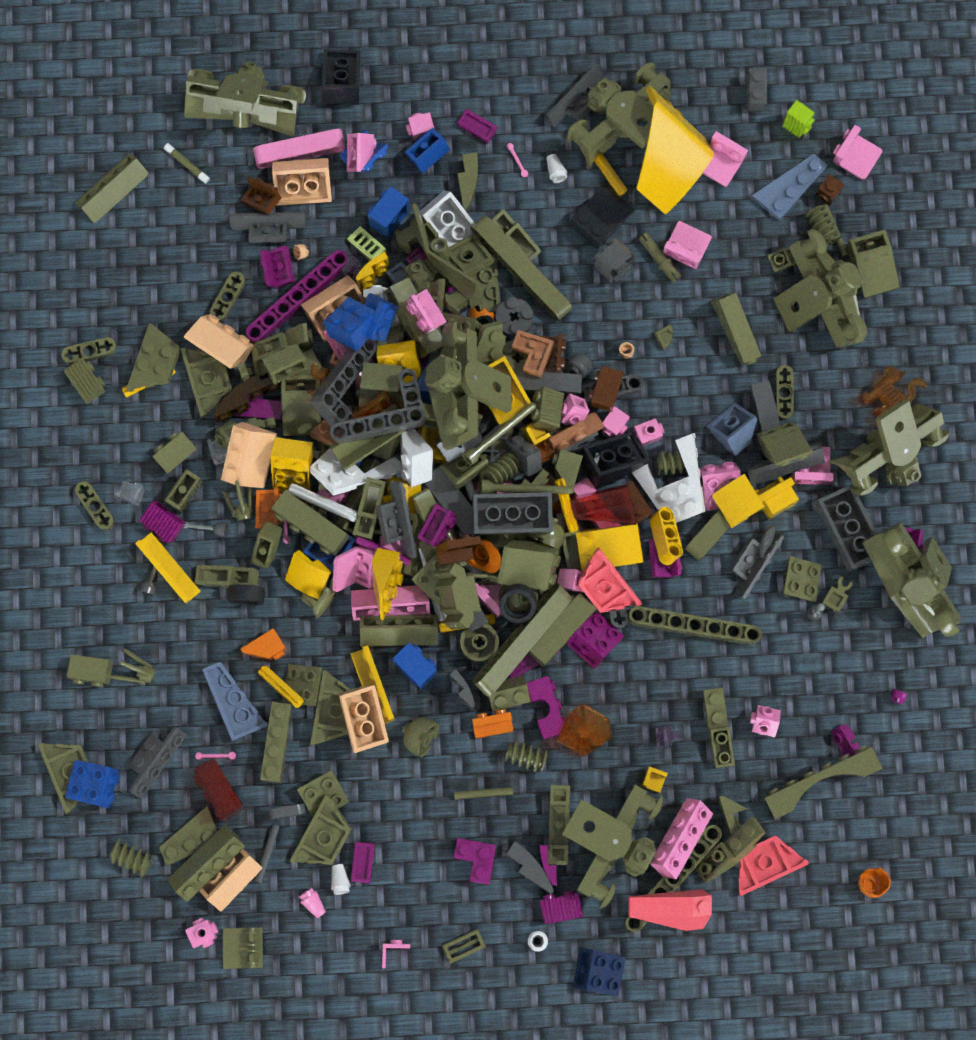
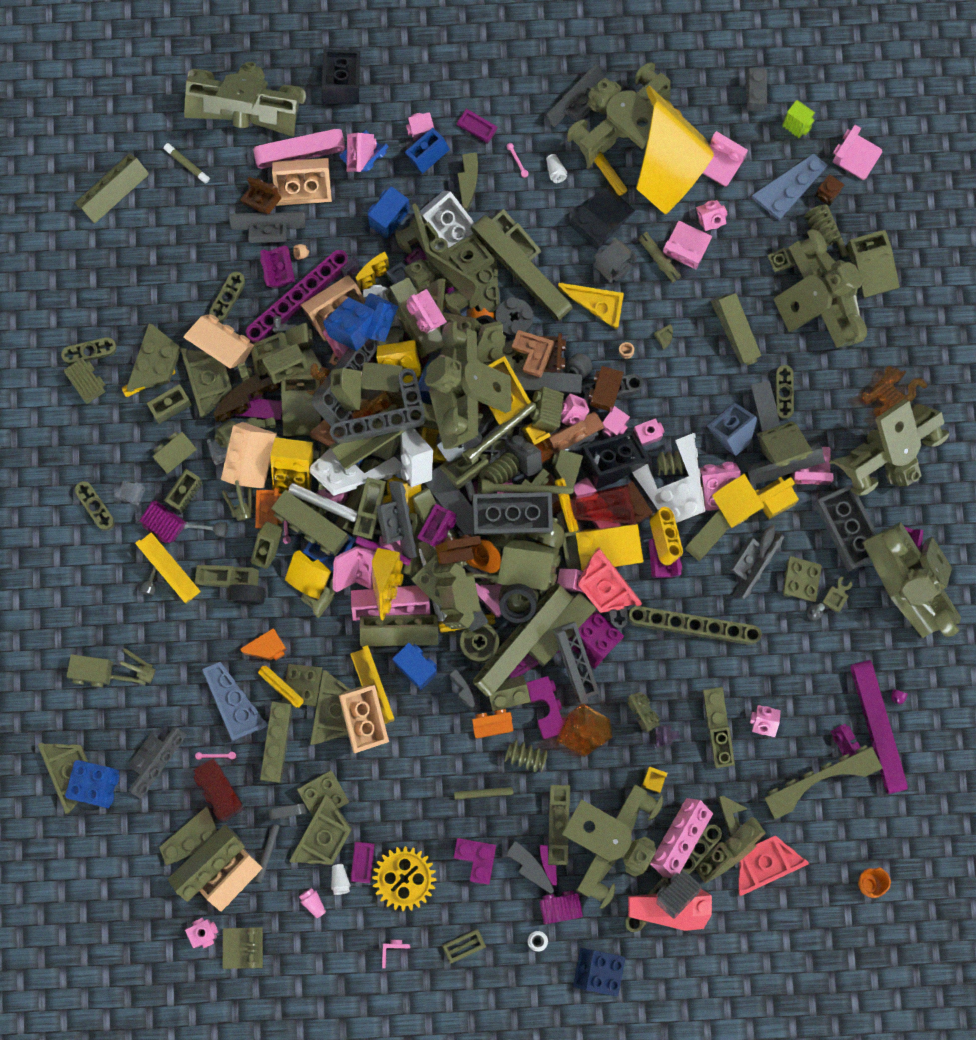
(130, 858): olive piece -> none
(169, 404): none -> olive brick
(278, 327): none -> dark grey bar
(347, 388): none -> olive slope
(370, 239): yellowish green slope -> none
(391, 865): none -> yellow gear
(419, 734): olive cylinder -> none
(571, 663): none -> dark grey fence
(600, 302): none -> yellow wing
(640, 702): none -> olive hinge
(678, 894): none -> dark grey brick
(711, 215): none -> bright pink brick
(878, 726): none -> magenta beam

